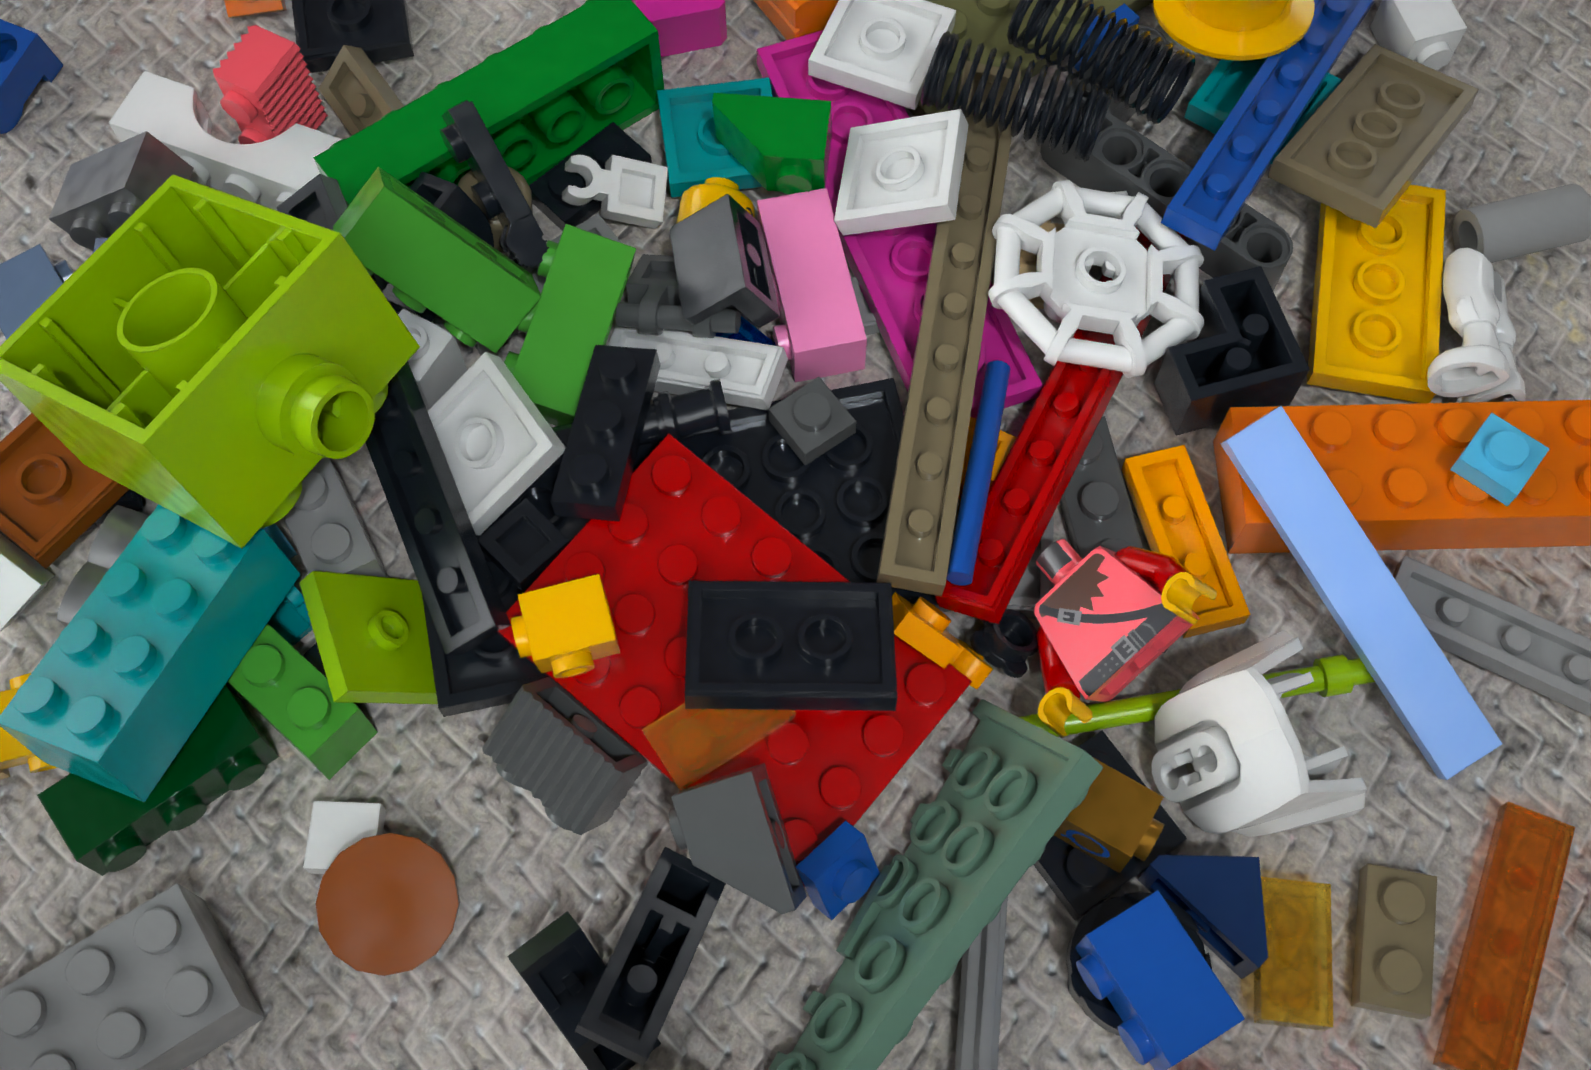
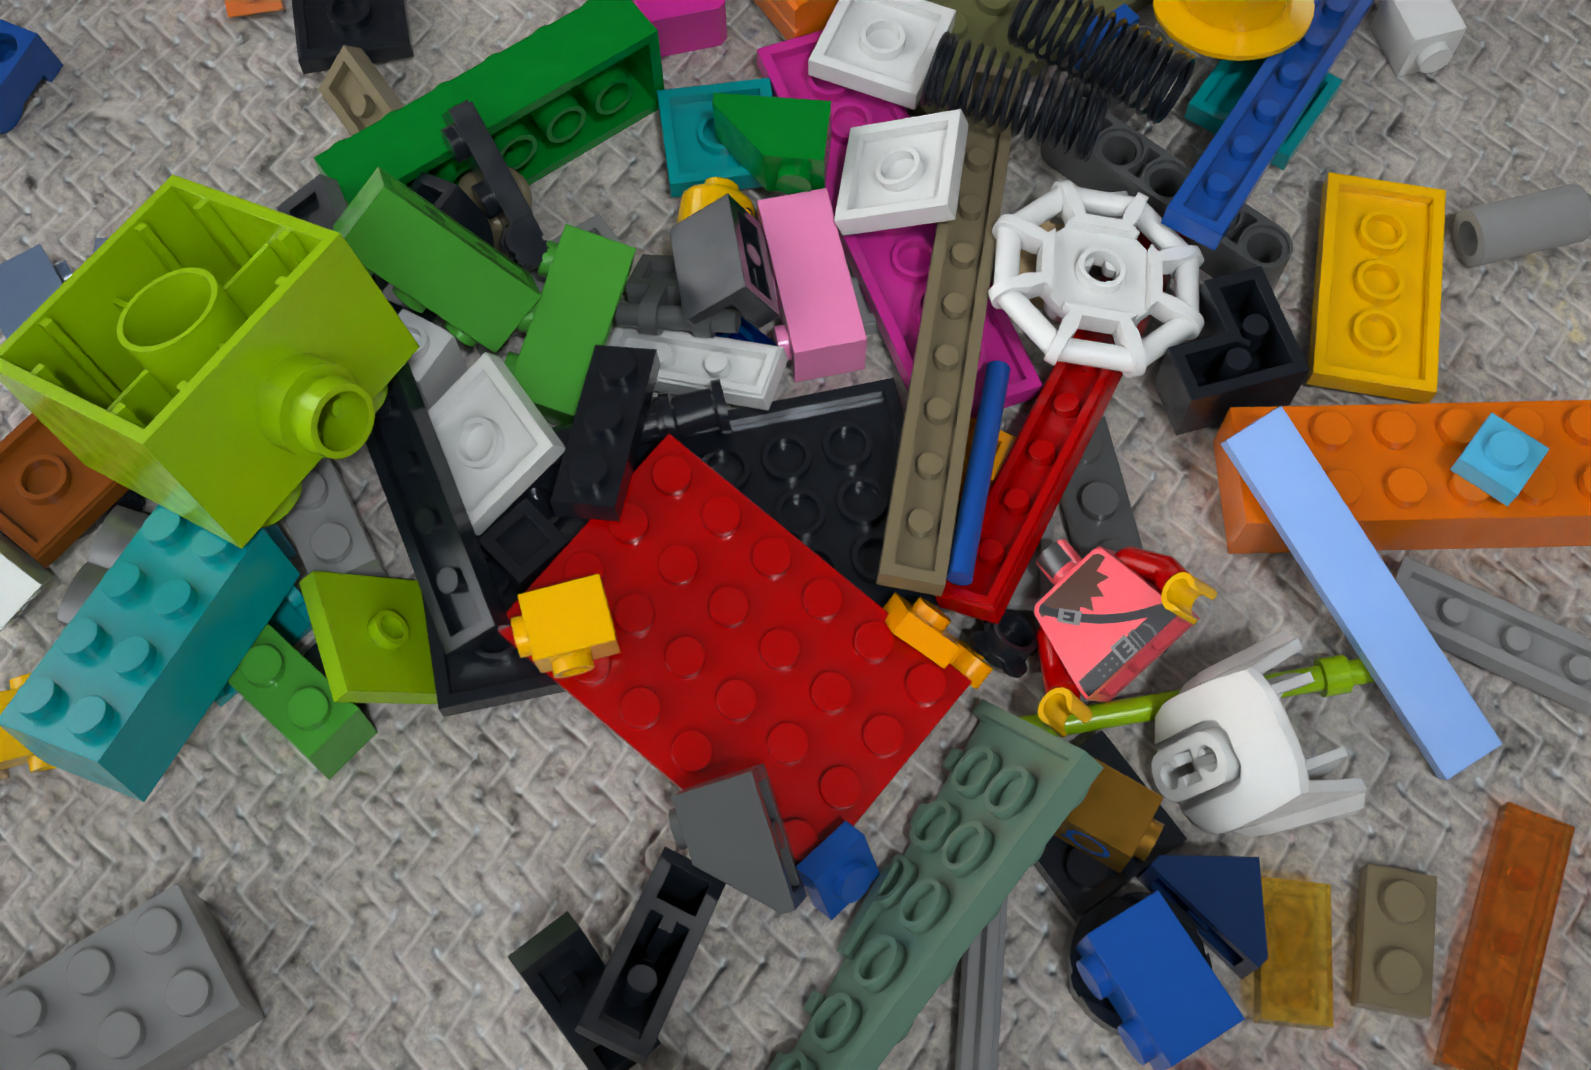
(112, 185): flat silver brick -> none
(112, 829): dark green brick -> none
(255, 172): white arch -> none
(267, 86): coral brick -> none
(337, 827): white tile -> none
(387, 904): dark orange tile -> none
(549, 187): black plate -> none
(563, 756): dark grey brick -> none
(627, 187): white plate -> none
(703, 739): clear yellow plate -> none
(790, 646): black tile -> none
(812, 420): dark grey plate -> none
(1182, 526): light orange plate -> none
(1373, 135): dark tan plate -> none
(1479, 313): white piece -> none

